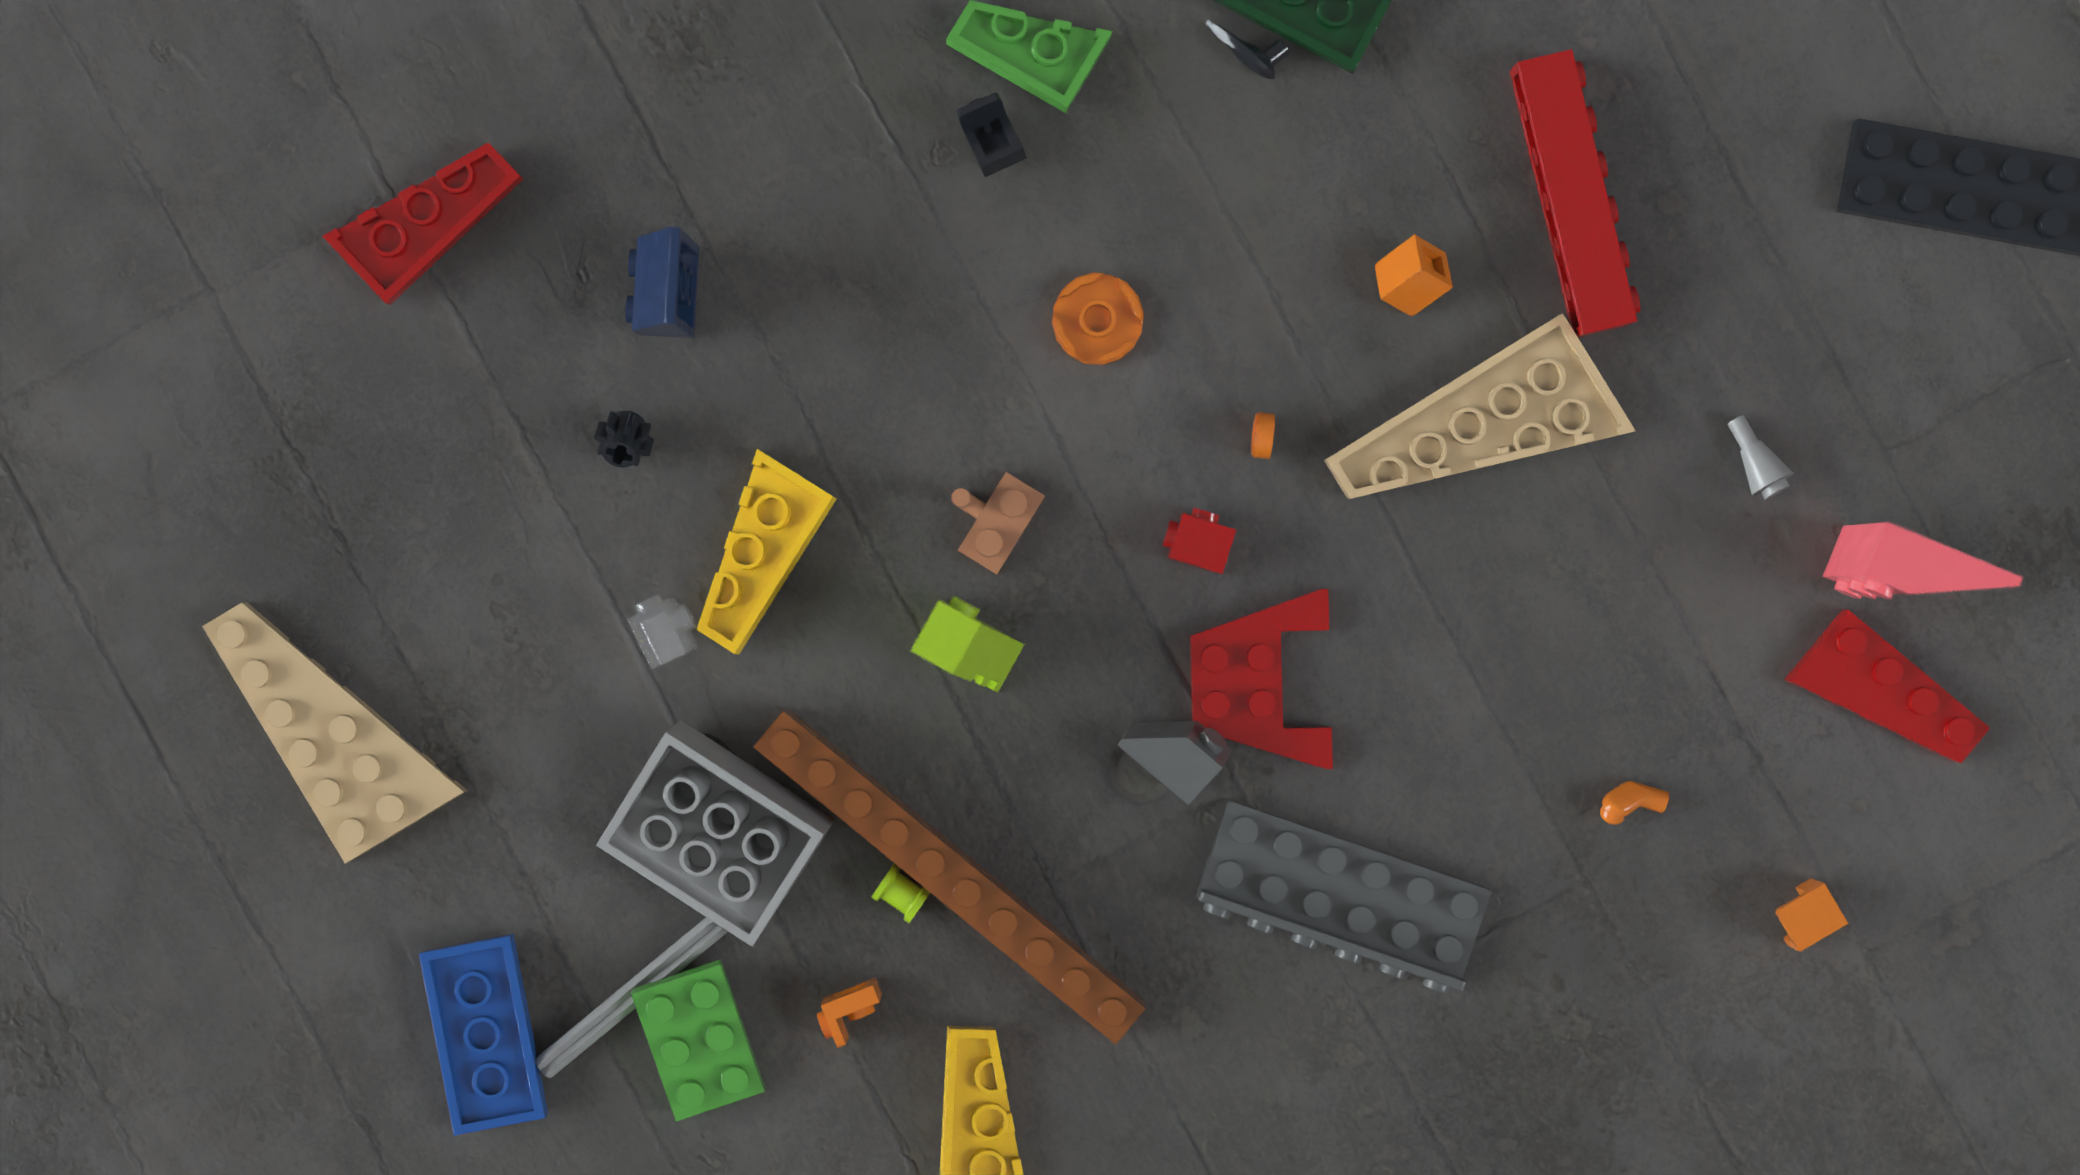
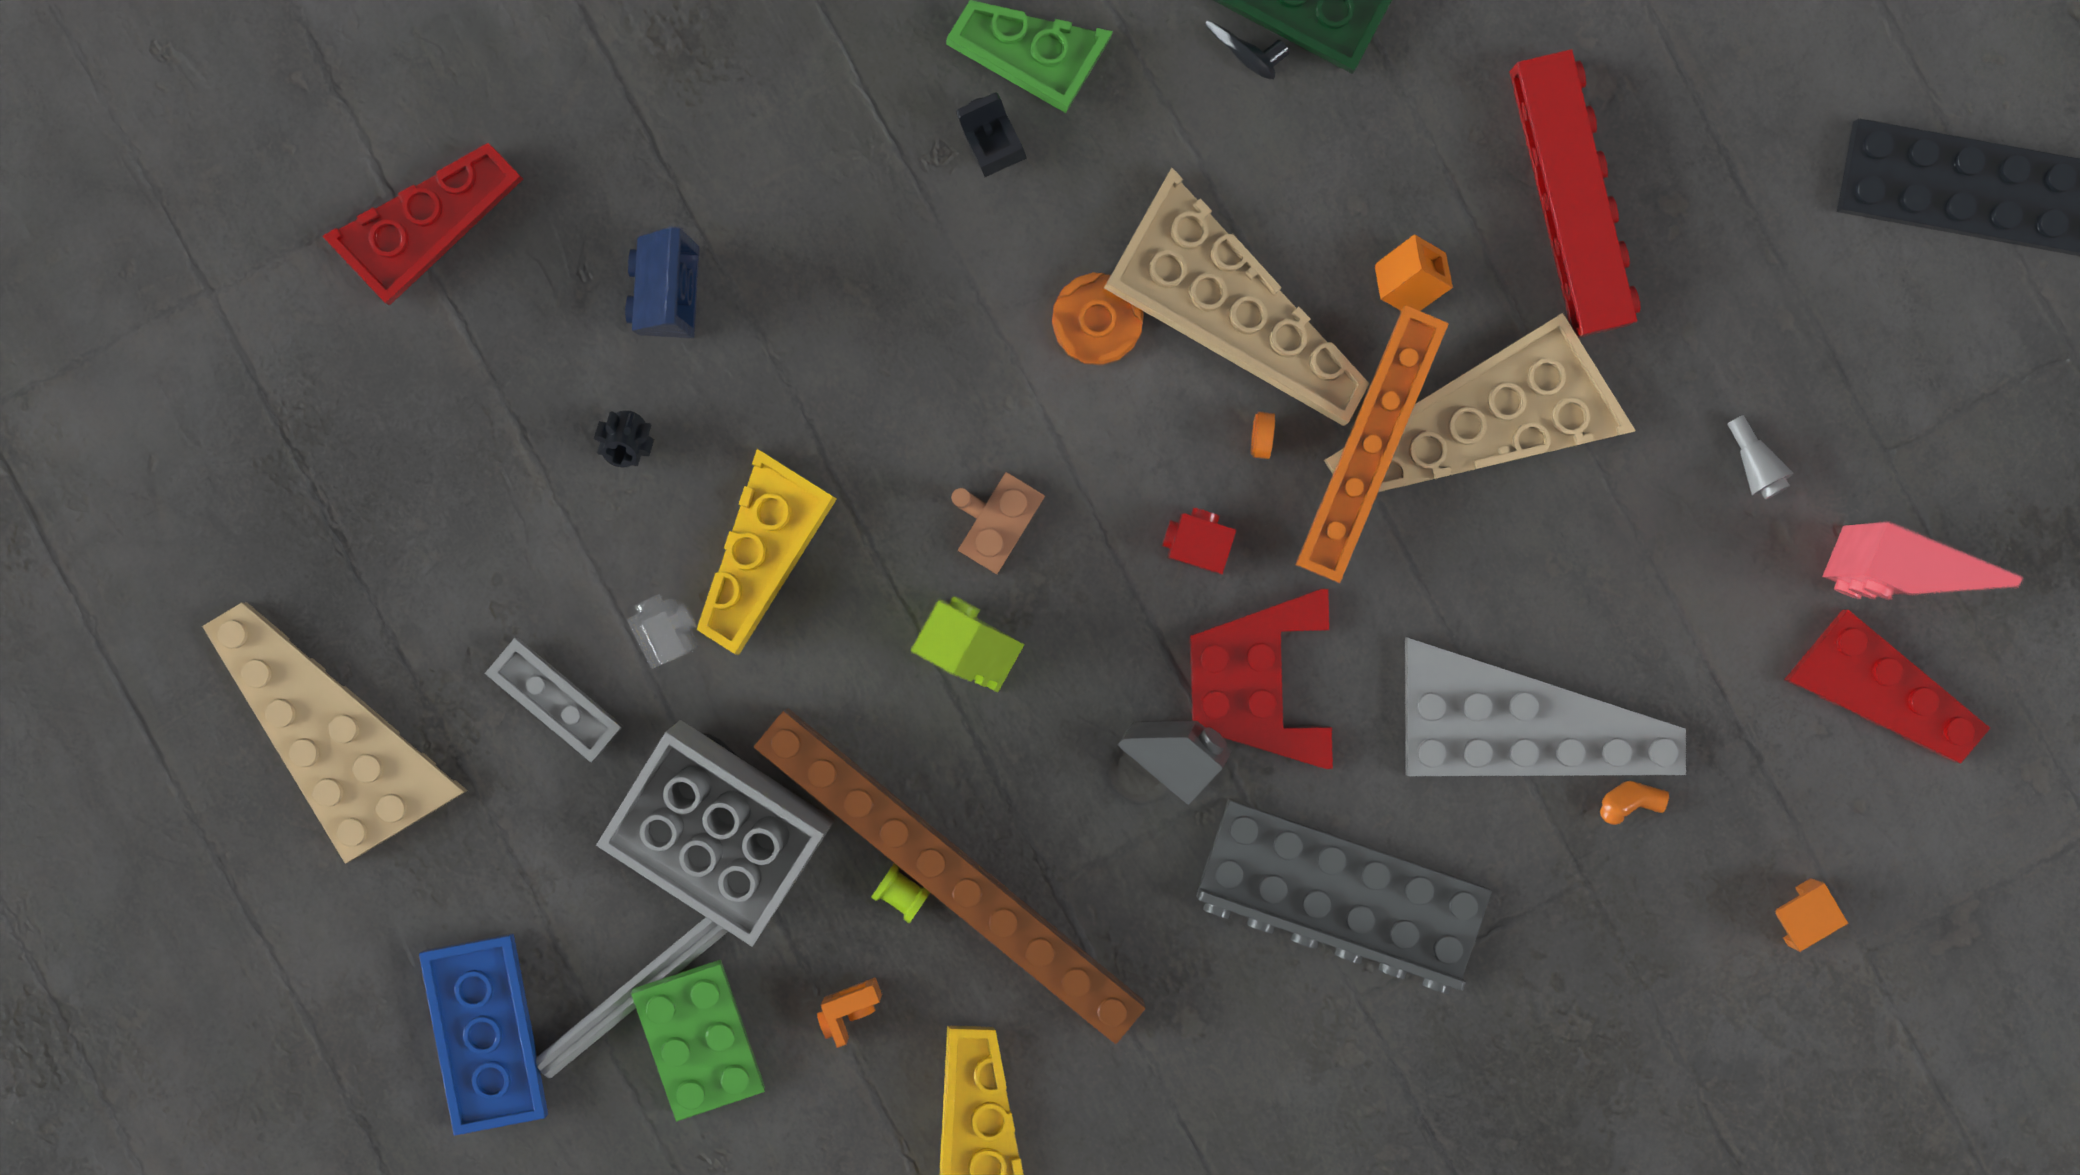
(554, 699): none -> light grey plate
(1218, 294): none -> tan wing
(1371, 444): none -> orange plate
(1499, 723): none -> light grey wing

